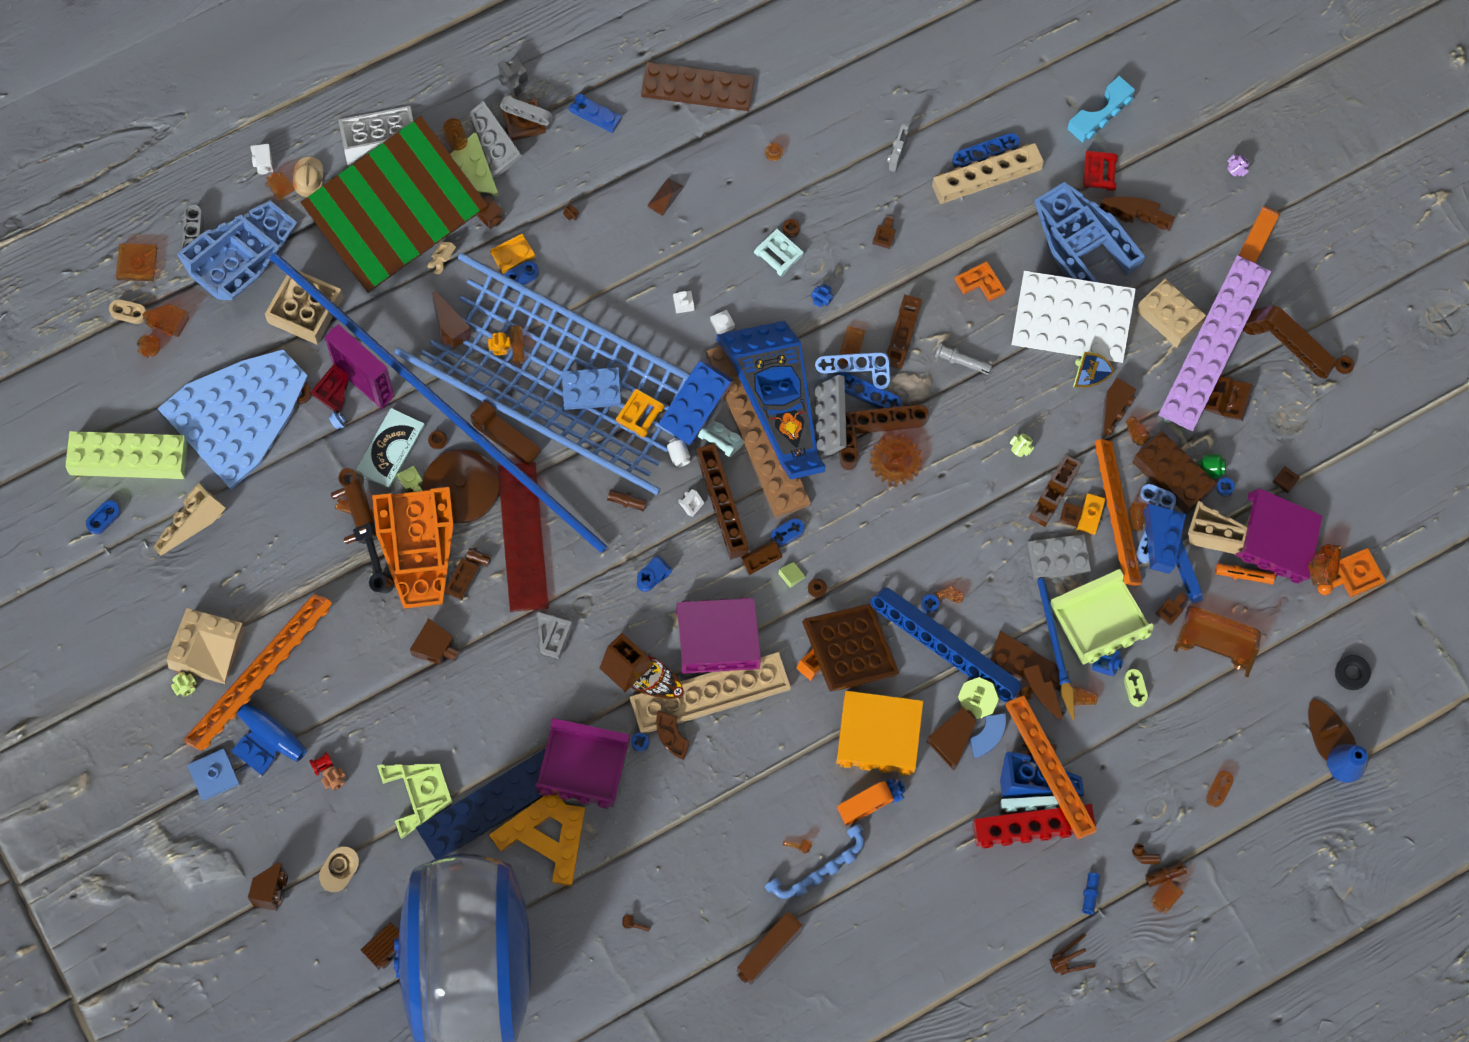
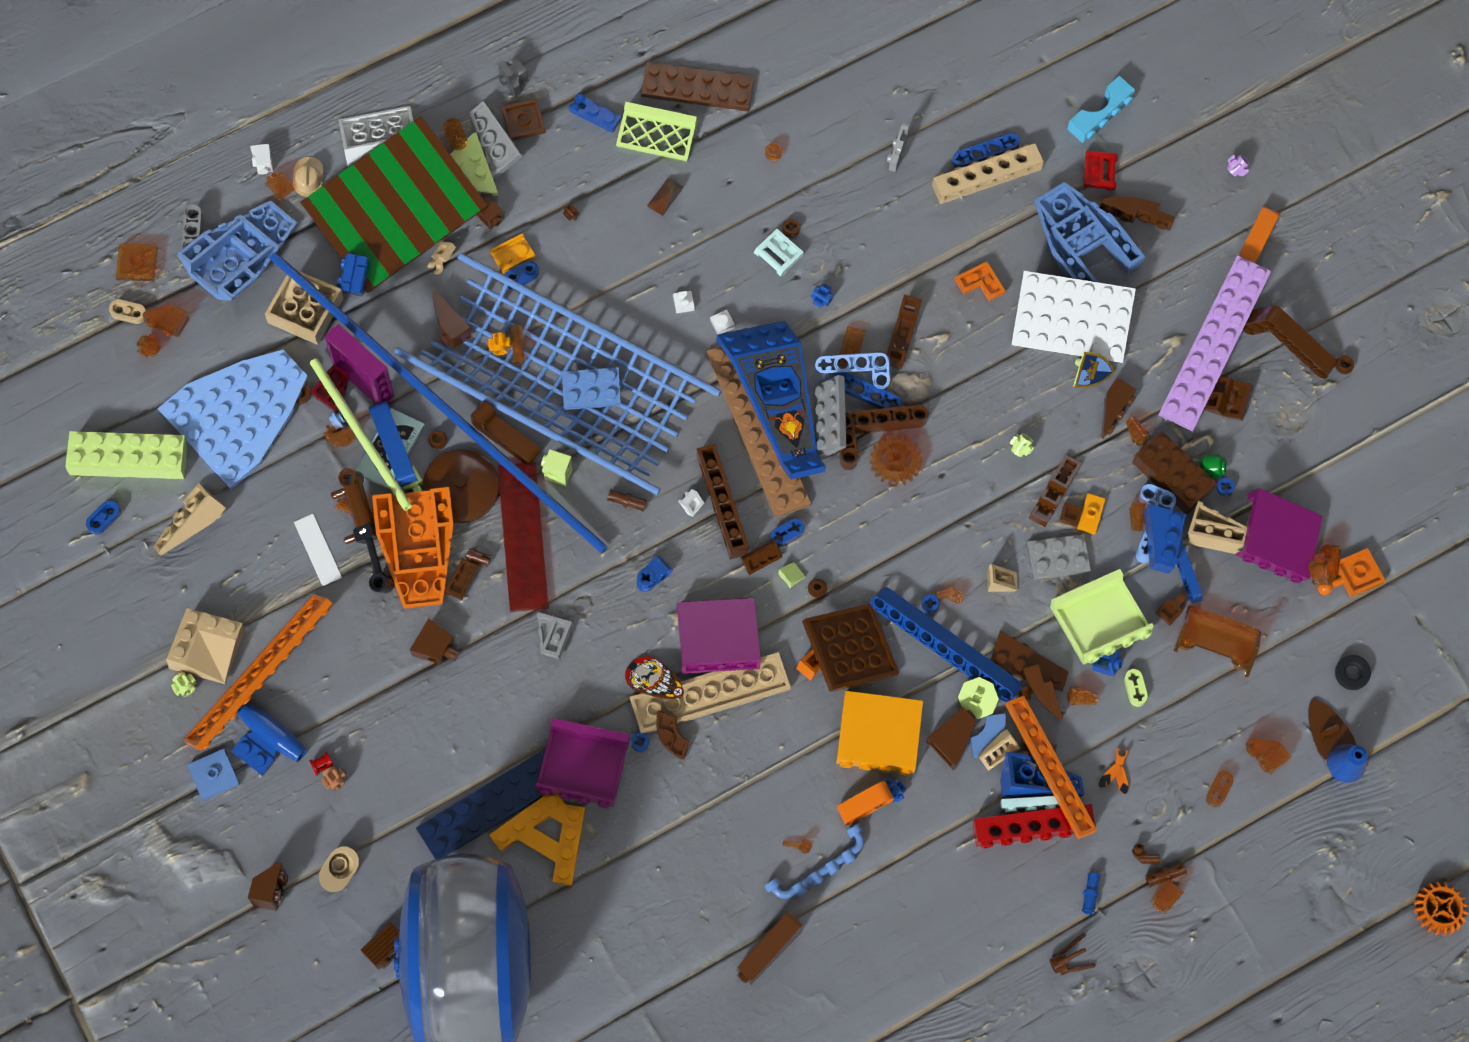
(317, 550): none -> white sticker
(341, 438): none -> clear orange bracket
(354, 274): none -> blue brick
(360, 434): none -> yellowish green piece
(392, 444): none -> blue beam
(426, 791): yellowish green wing -> none
(526, 111): light grey beam -> none
(557, 467): none -> yellowish green brick
(624, 662): reddish brown slope -> none
(628, 922): reddish brown hand -> none
(635, 409): light orange plate -> none
(657, 116): none -> yellowish green fence
(678, 452): white brick -> none
(696, 402): blue brick -> none
(722, 437): light aqua plate -> none
(884, 234): reddish brown plate -> none
(955, 356): light grey pin -> none
(999, 741): none -> tan slope
(1001, 579): none -> tan slope
(1067, 691): blue piece -> none
(1116, 771): none -> orange piece
(1118, 512): orange plate -> none
(1171, 313): tan brick -> none
(1222, 569): orange pin -> none
(1269, 754): none -> clear orange slope
(1286, 479): reddish brown plate -> none
(1446, 914): none -> orange gear

